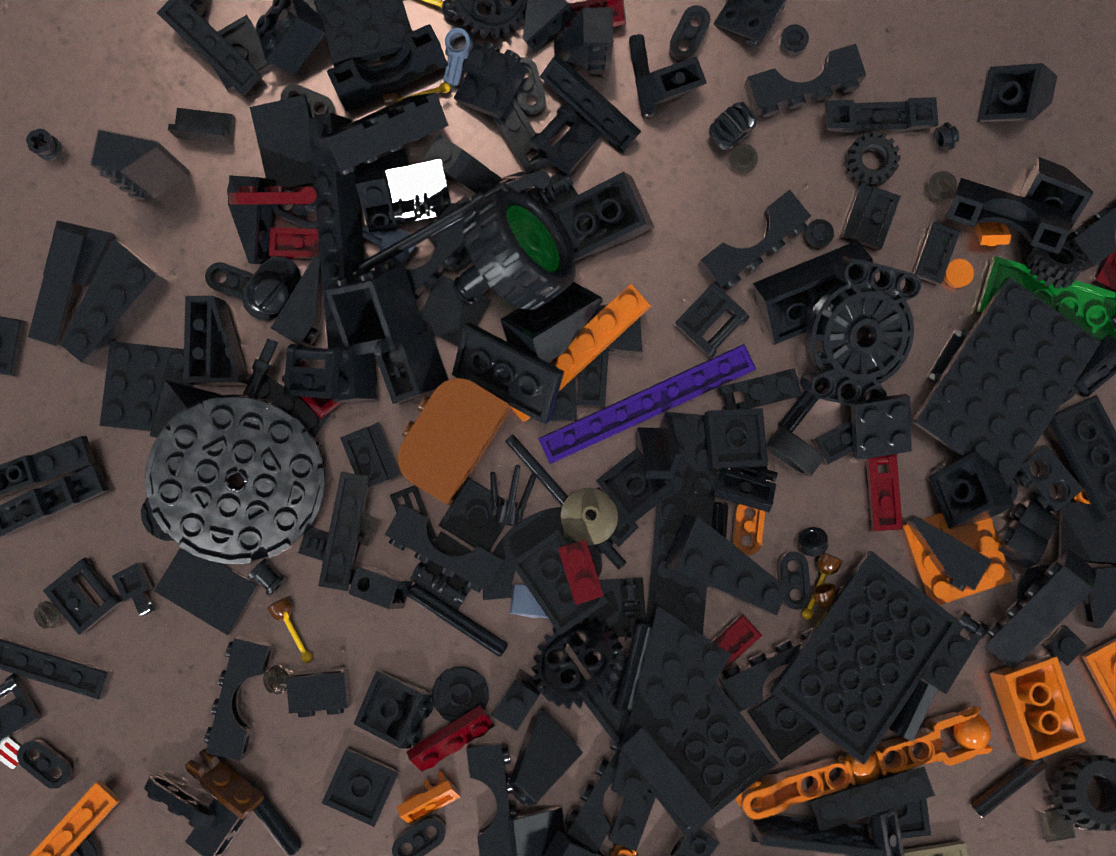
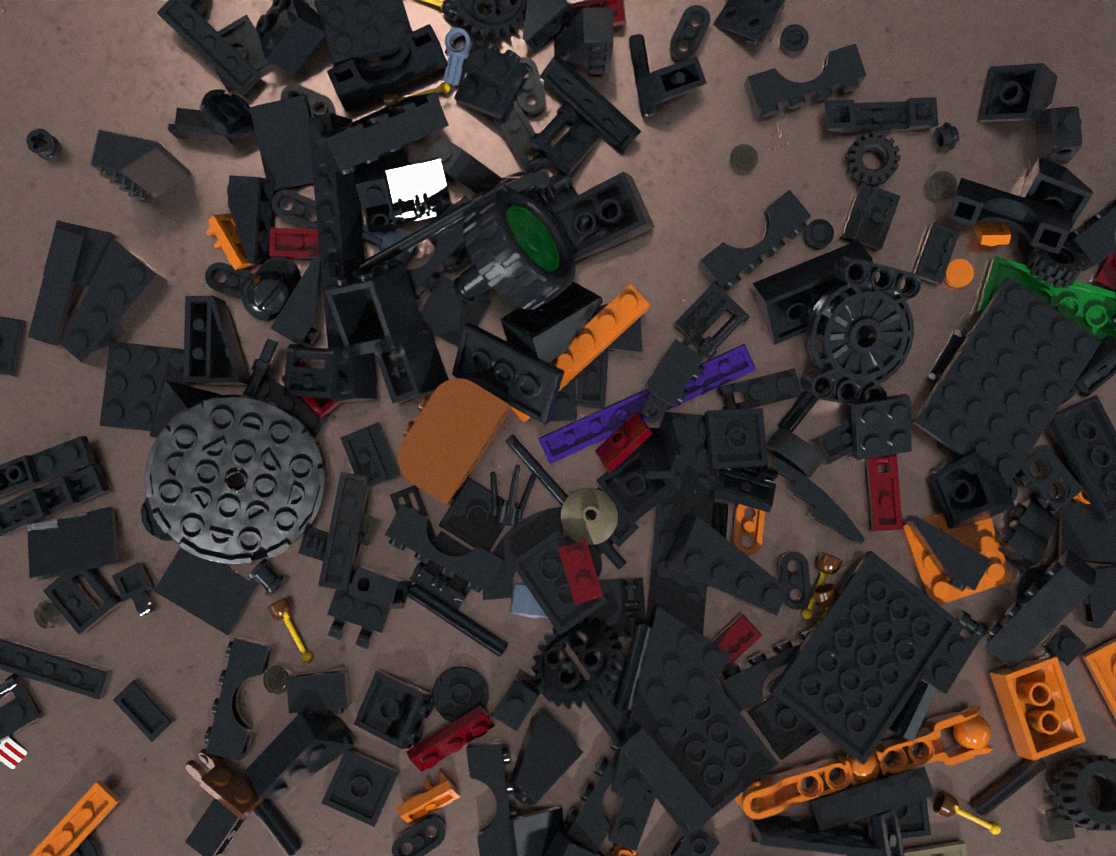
(44, 766): black plate -> none
(72, 544): none -> black tile
(144, 710): none -> black tile
(180, 802): black plate -> none
(227, 114): none -> black tile
(228, 238): none -> orange plate
(274, 195): dark red plate -> none
(298, 754): none -> black wedge
(359, 612): none -> black plate
(623, 442): none -> dark red plate
(672, 375): none -> black hinge
(733, 125): black gear -> none
(813, 541): black tile -> none
(822, 507): none -> black slope
(947, 806): none -> hinge
(1058, 131): none -> black torso

